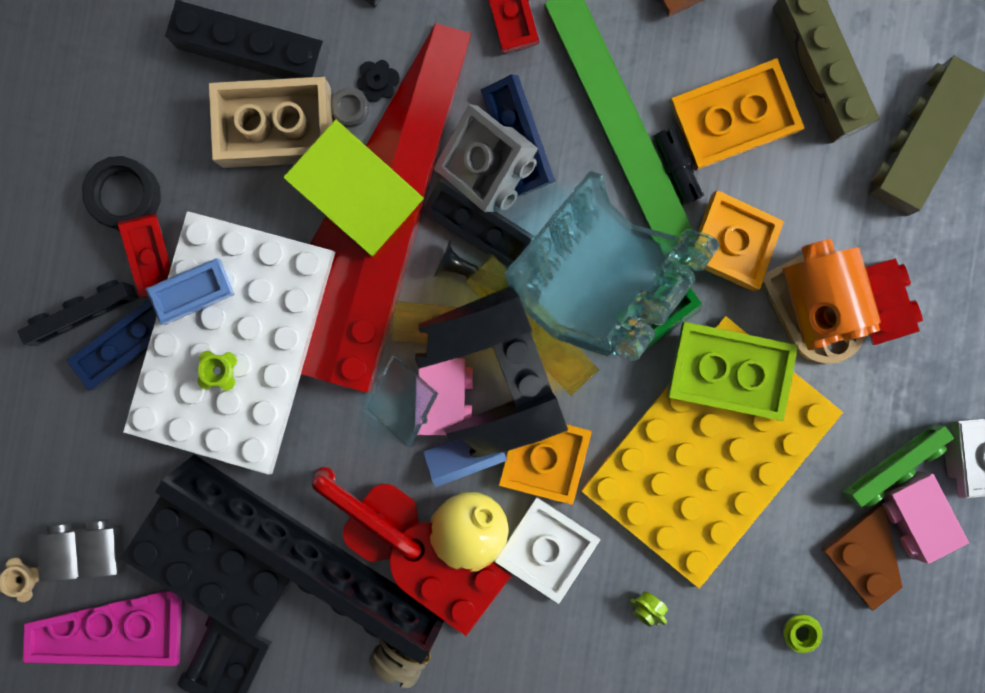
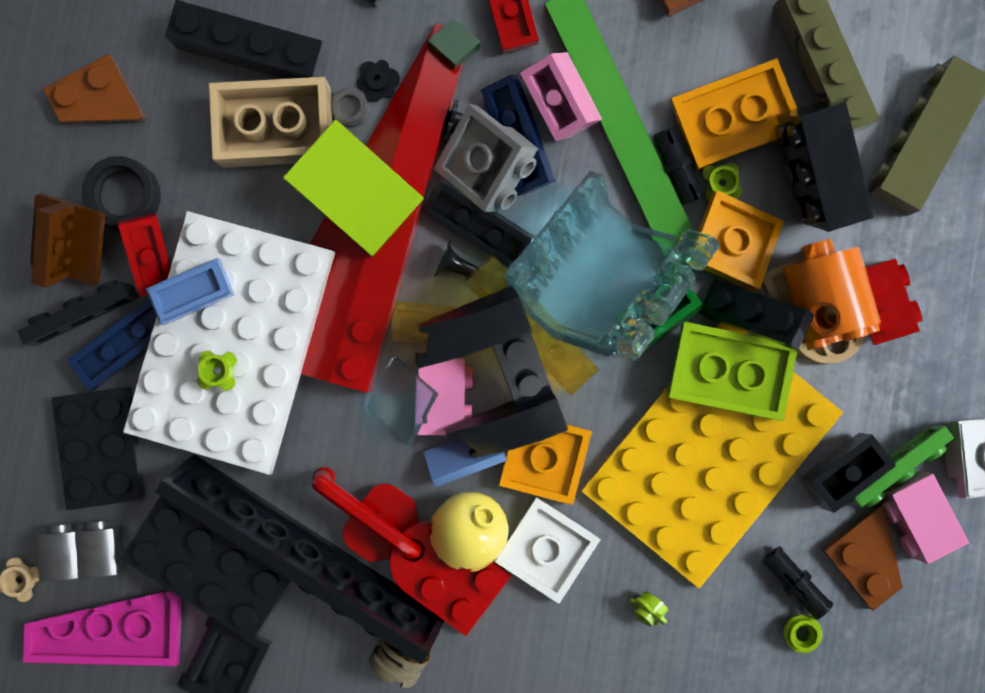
(65, 241): none -> reddish brown bracket
(94, 95): none -> dark orange wing
(94, 453): none -> black plate
(452, 122): none -> black plant
(454, 44): none -> dark green tile
(561, 96): none -> bright pink brick
(726, 172): none -> lime plate
(757, 314): none -> black plate
(798, 583): none -> black pin
(824, 165): none -> black brick
(847, 472): none -> black brick

